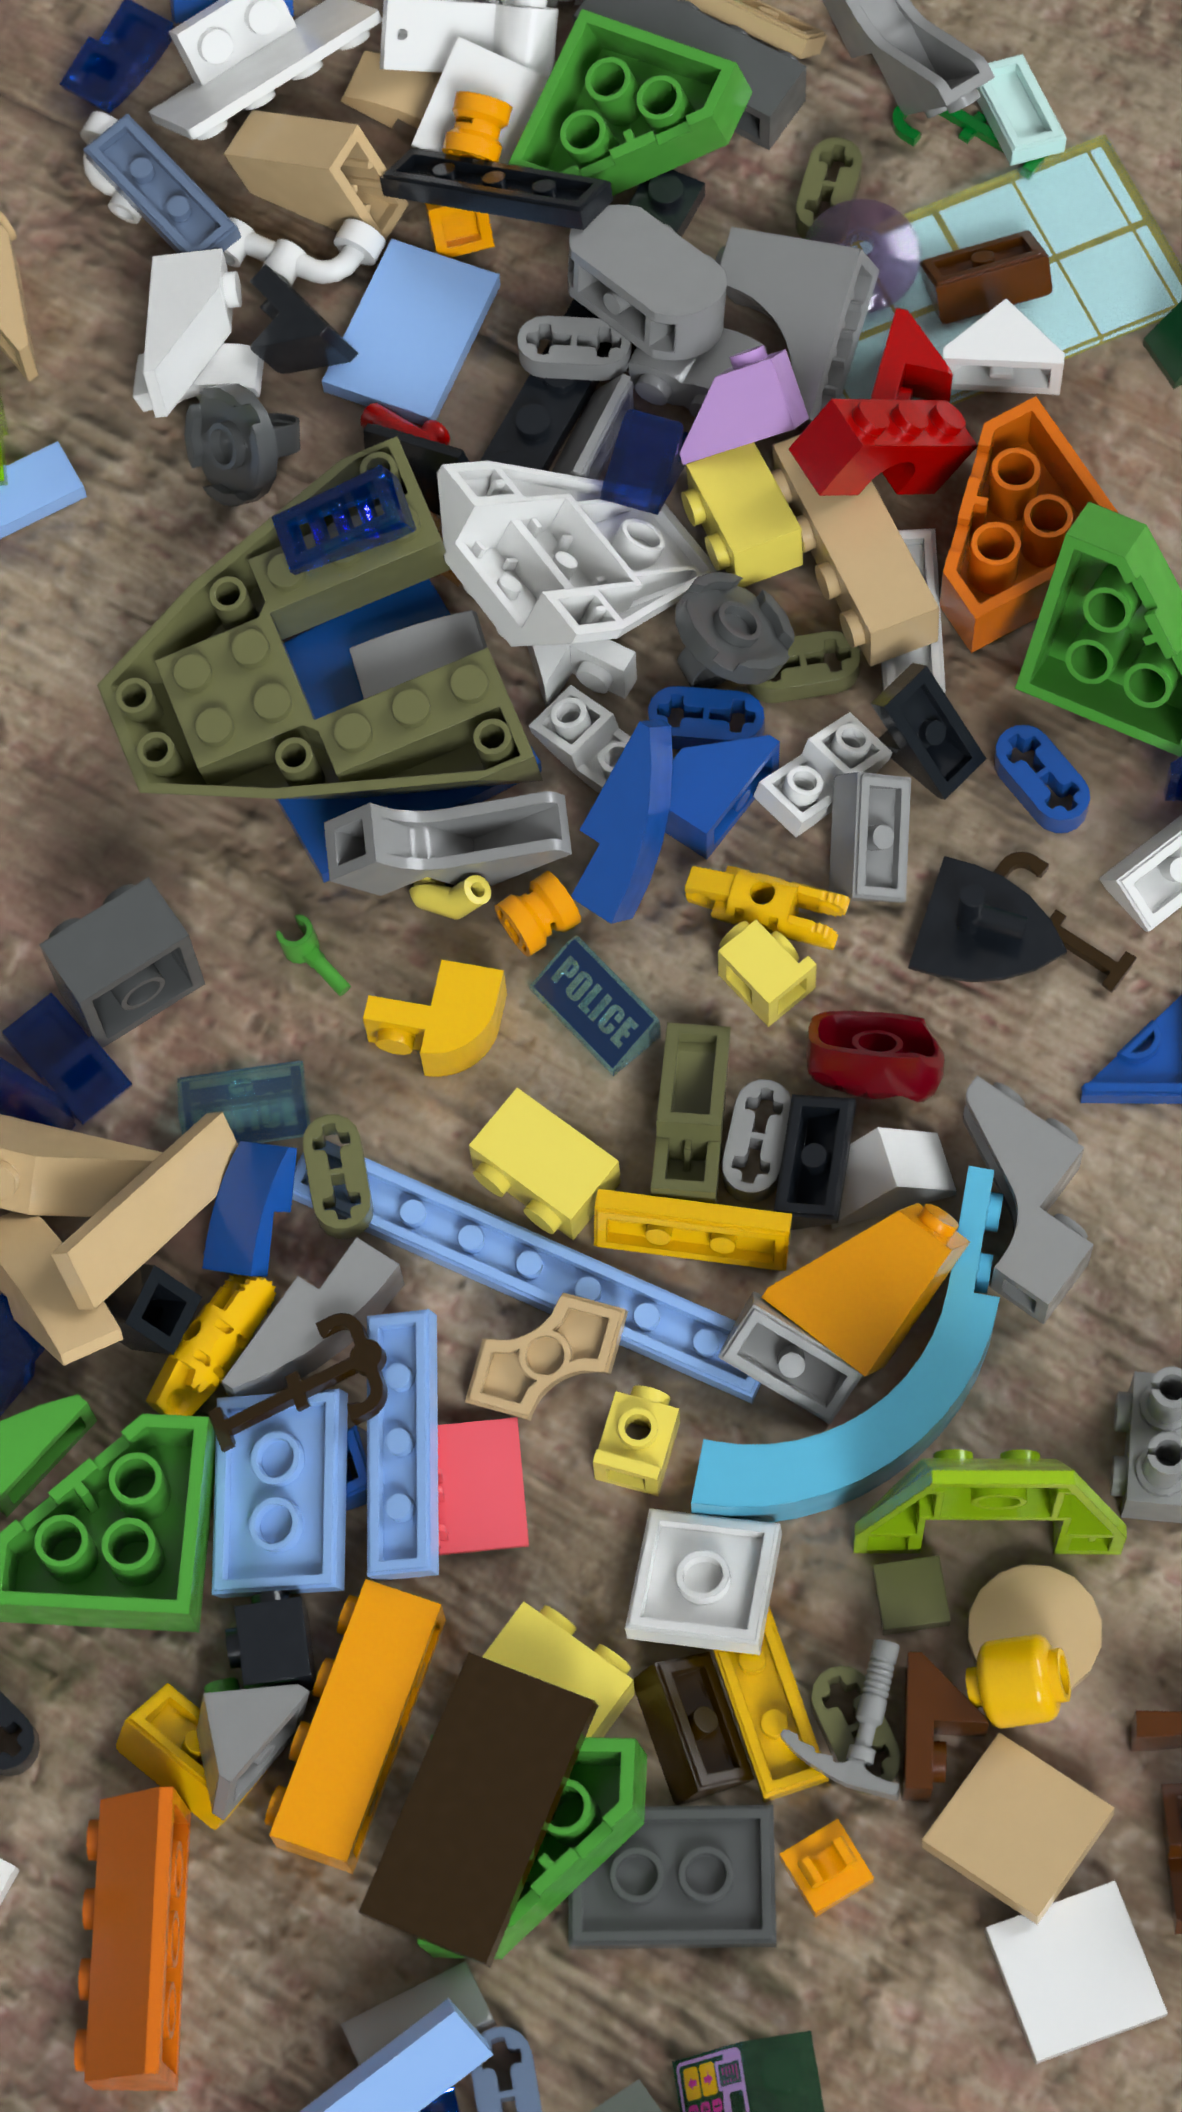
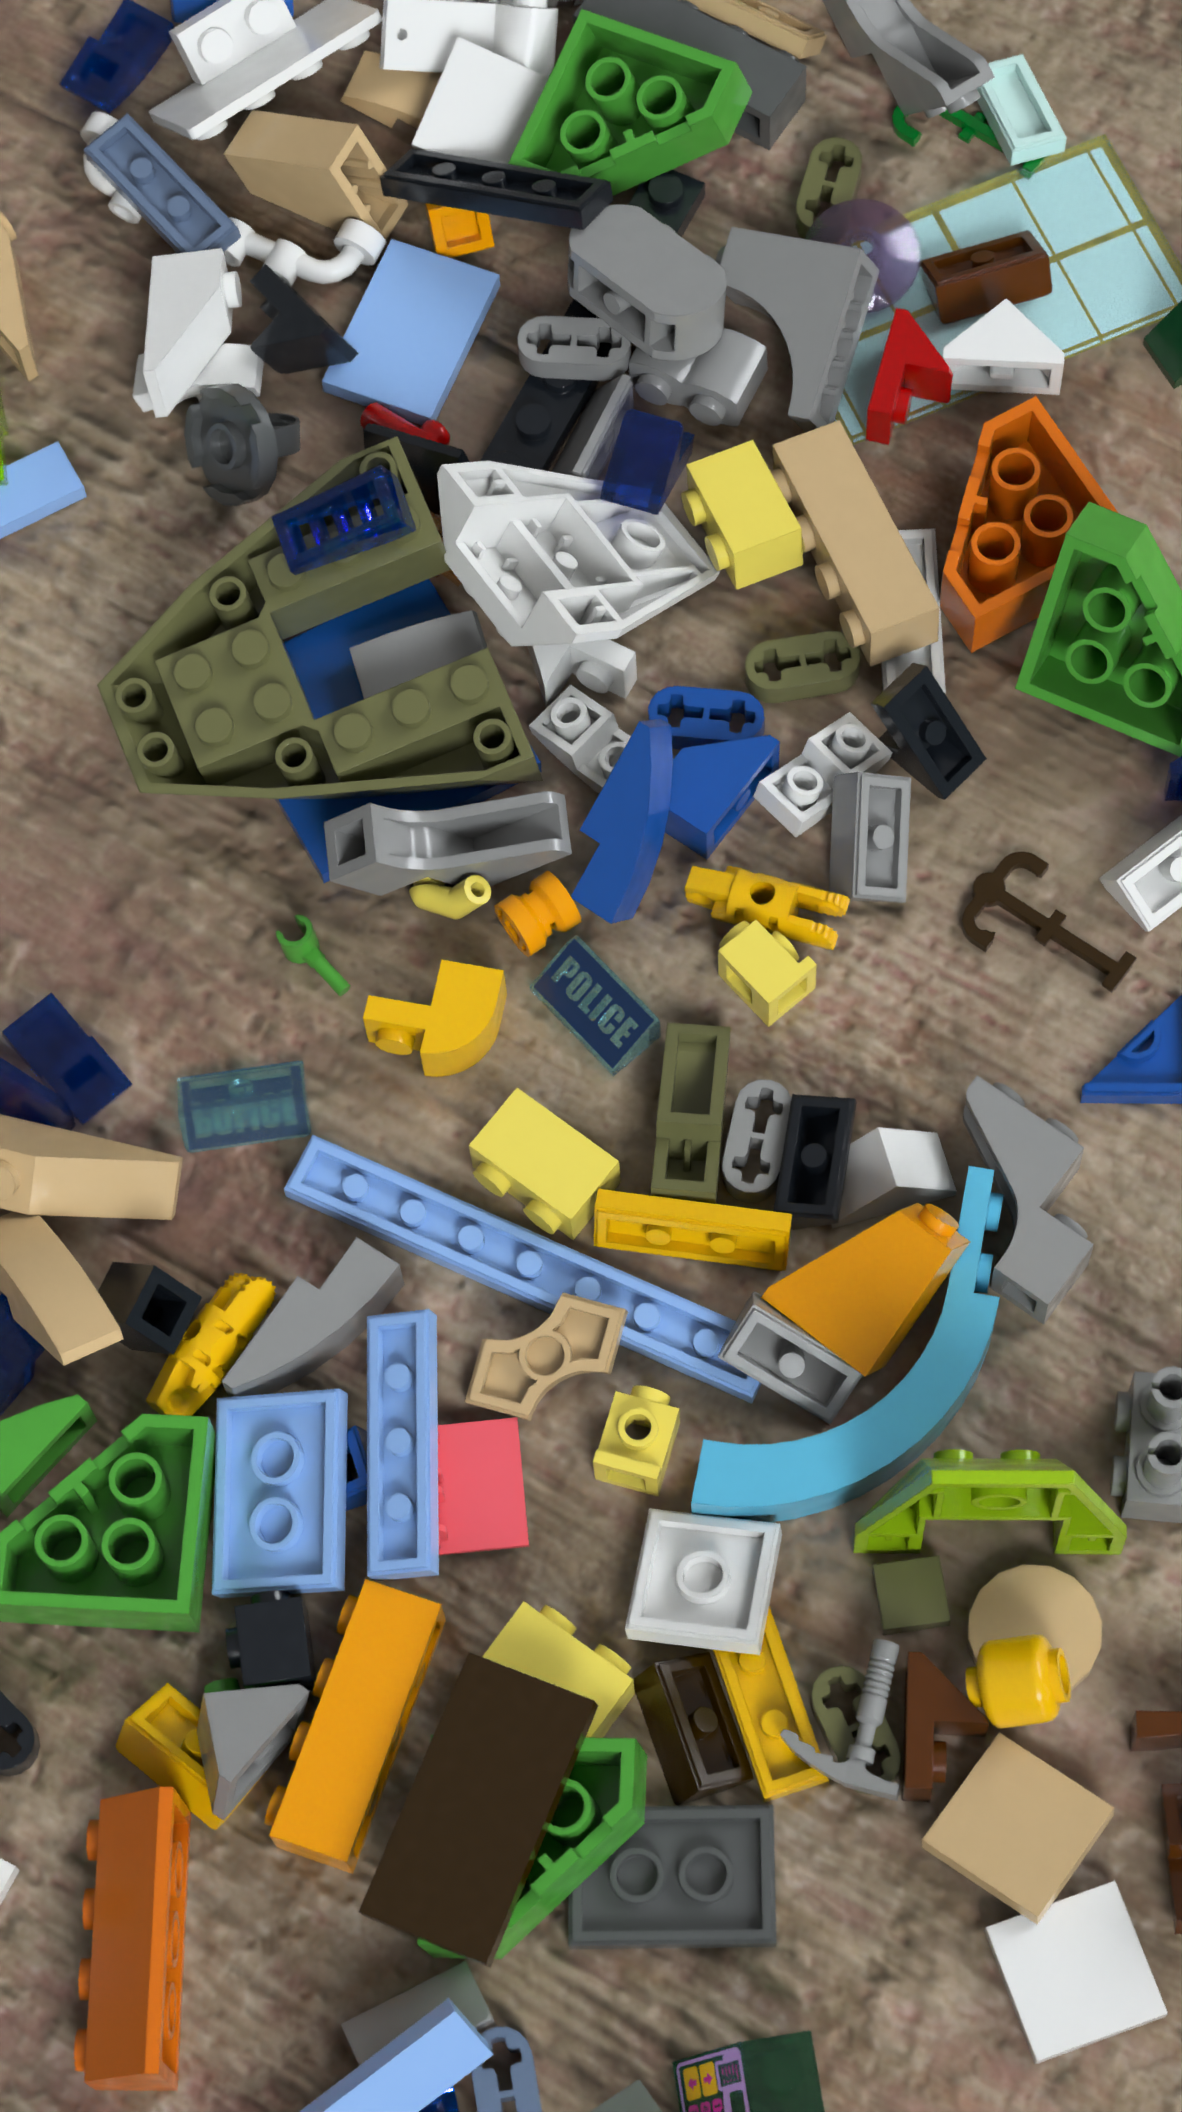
(122, 962): dark grey brick -> none
(146, 1212): tan tile -> none
(242, 1218): blue slope -> none
(323, 1178): olive beam -> none
(365, 1358): dark brown piece -> none
(477, 126): light orange wheel -> none
(730, 633): dark grey tile -> none
(746, 405): lavender slope -> none
(826, 1868): light orange tile -> none
(874, 1055): dark red piece -> none
(906, 440): red arch -> none
(982, 928): black shield -> none
(1051, 770): blue beam -> none

